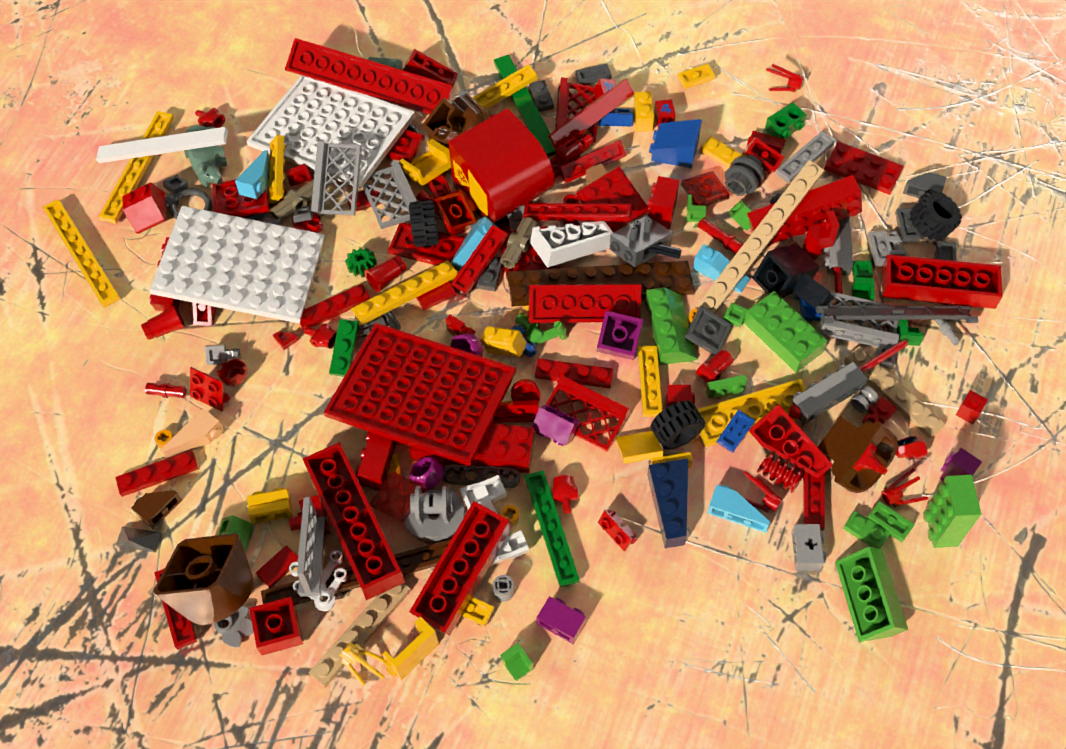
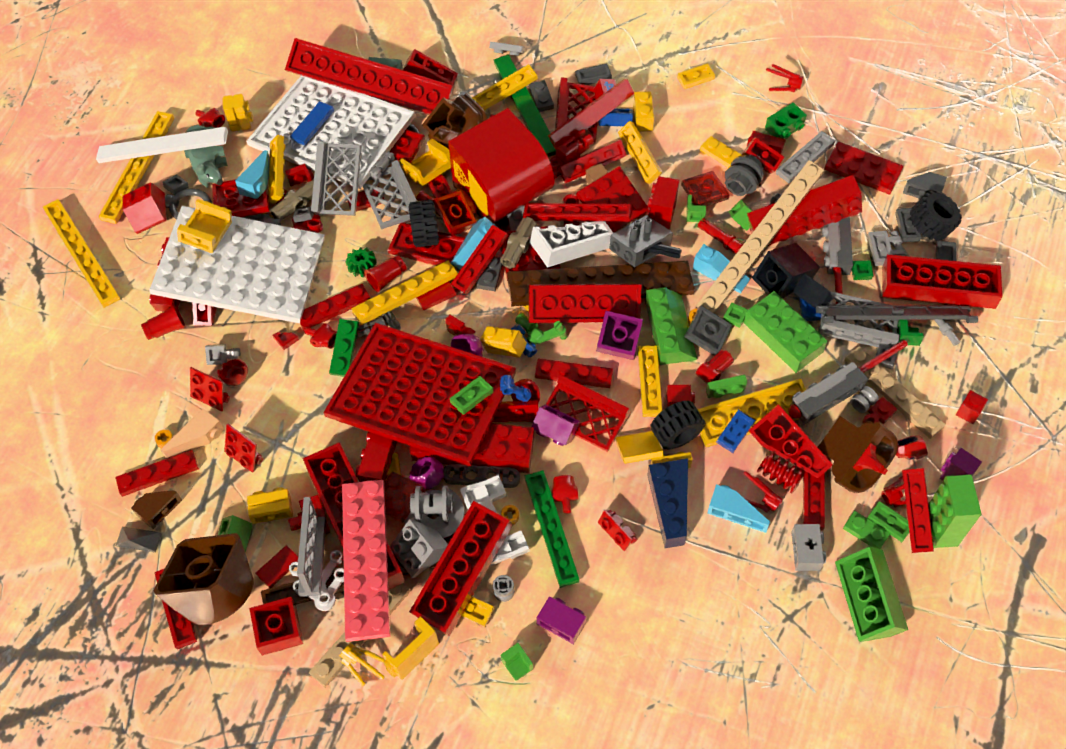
(165, 390): red pin -> none
(205, 226): none -> yellow panel
(237, 113): none -> yellow brick
(238, 627): light grey plate -> none
(241, 448): none -> red hinge
(312, 123): none -> blue tile
(365, 561): none -> coral plate
(382, 165): none -> light grey axle
(418, 547): none -> light grey slope
(471, 395): none -> bright green plate
(500, 47): none -> light grey plate
(507, 387): none -> blue bar
(640, 152): none -> yellow plate
(664, 111): red brick -> none
(676, 143): blue slope -> none
(821, 235): red plate -> none
(863, 288): green panel -> none
(918, 510): none -> red plate

